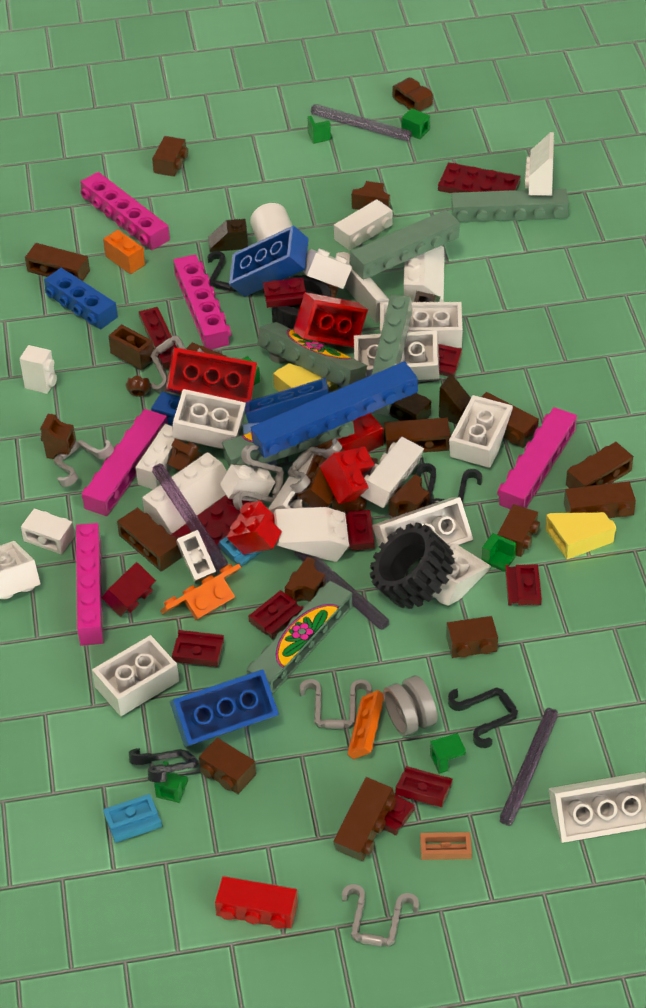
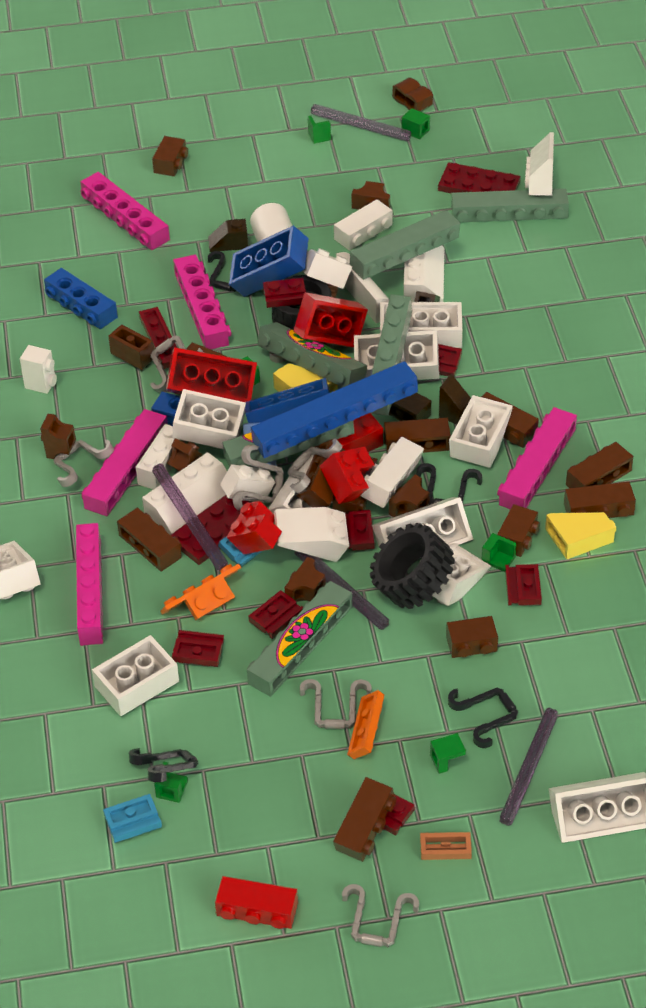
(46, 260): reddish brown brick -> none
(47, 531): white brick -> none
(124, 251): orange brick -> none
(129, 589): dark red brick -> none
(138, 386): reddish brown plate -> none
(195, 556): white brick -> none
(224, 708): blue brick -> none
(227, 766): reddish brown brick -> none
(410, 705): light grey wheel -> none
(423, 786): dark red plate -> none

